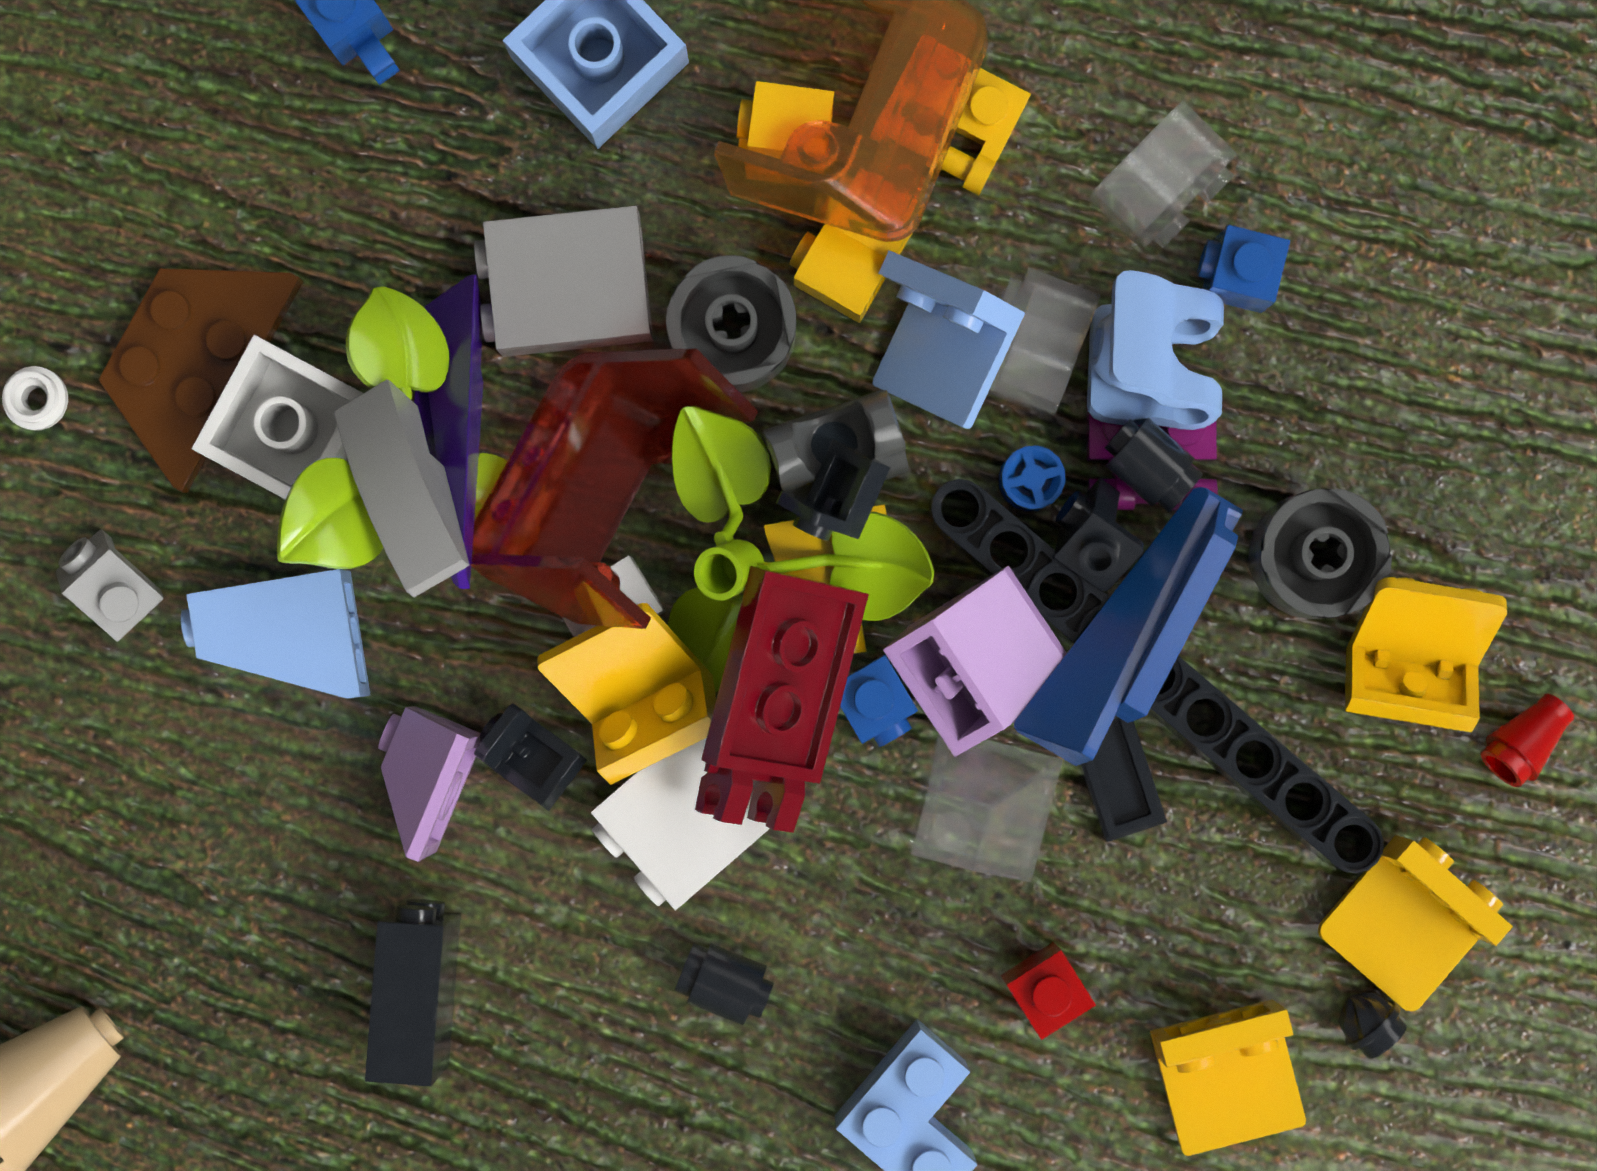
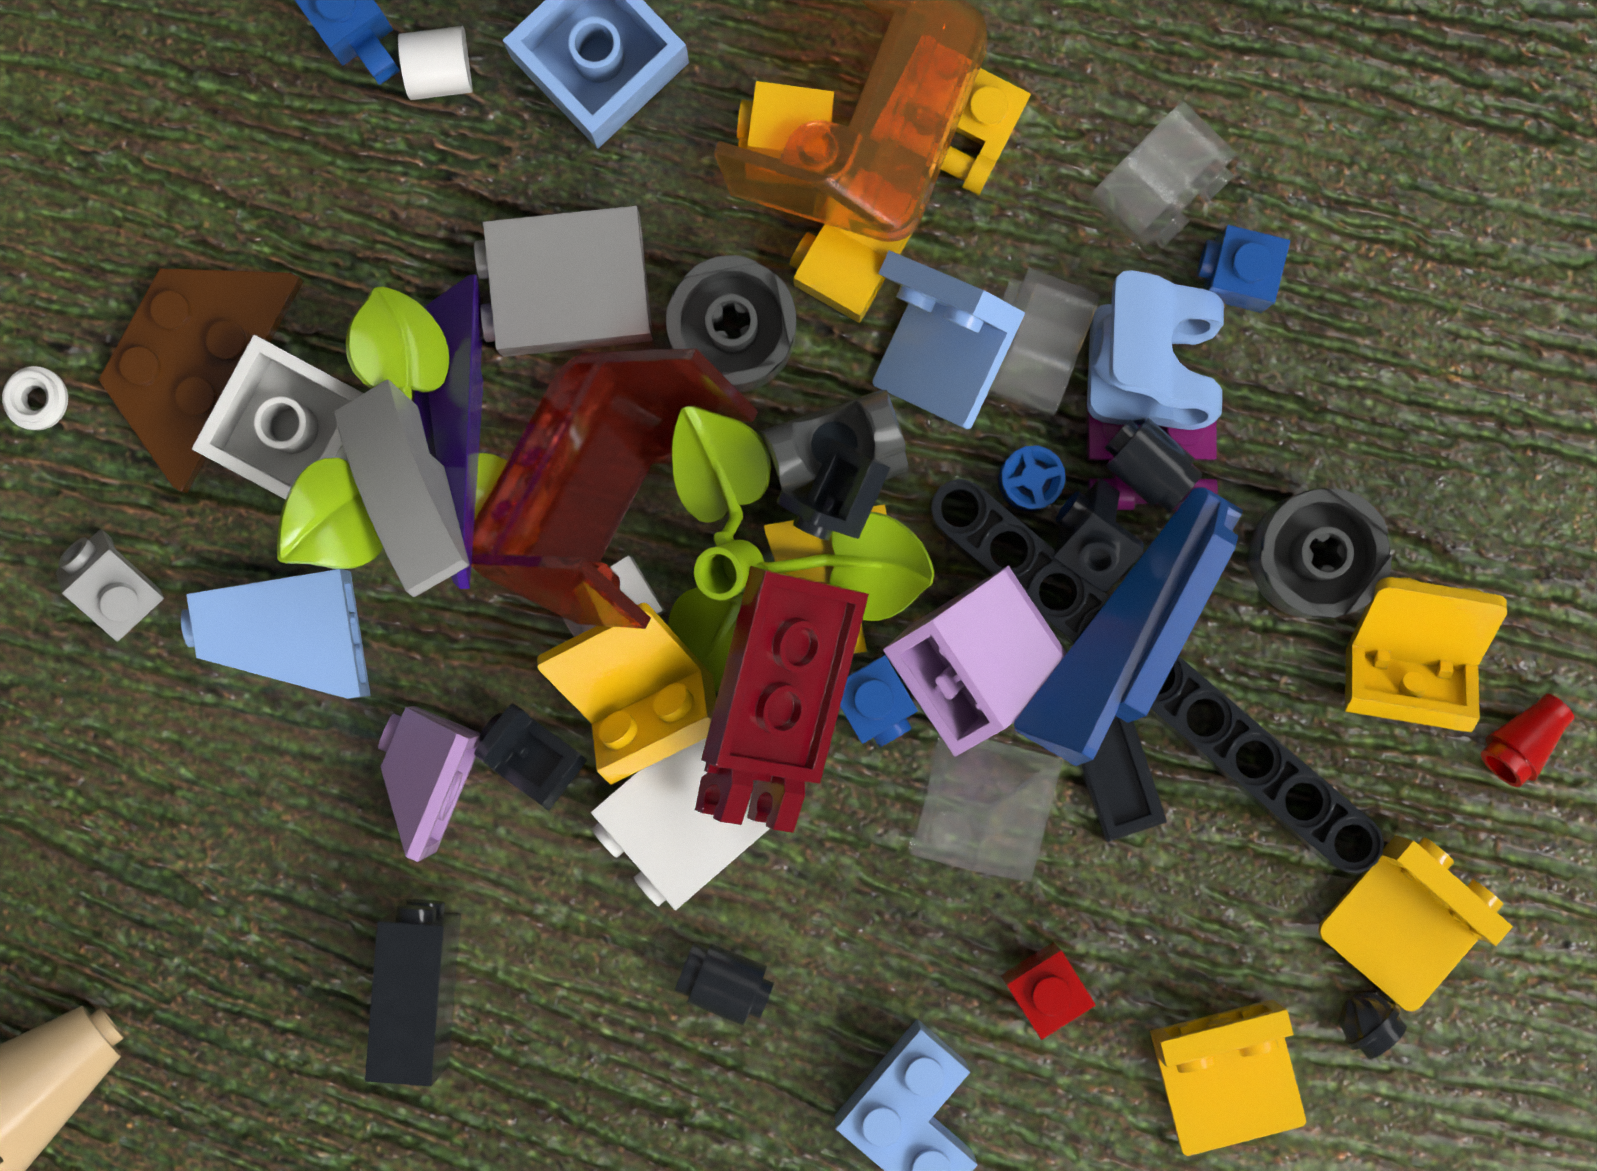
(435, 62): none -> white brick

